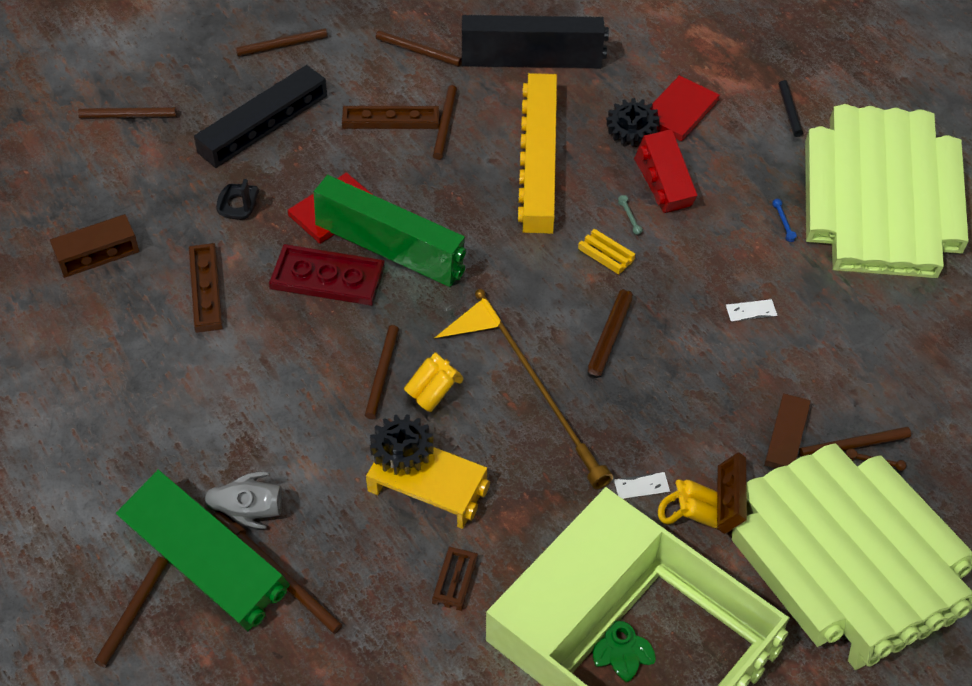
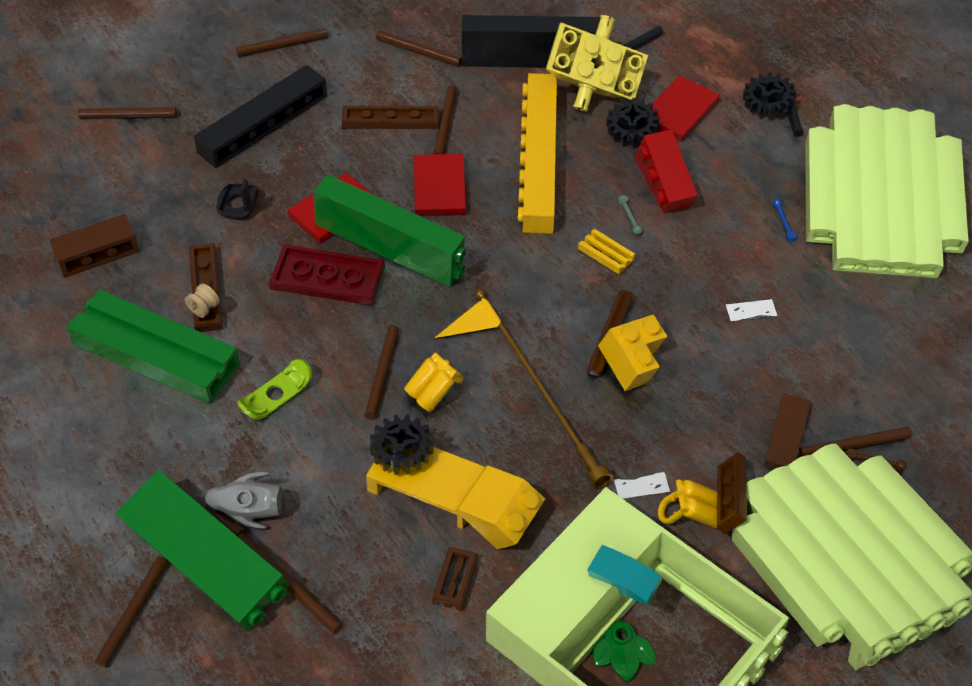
(154, 346): none -> green brick
(202, 300): none -> tan wheel
(290, 381): none -> lime piece
(439, 184): none -> red tile
(500, 506): none -> yellow slope
(616, 69): none -> light yellow slope
(625, 573): none -> teal slope
(630, 350): none -> yellow brick
(644, 38): none -> black bar
(769, 95): none -> black gear

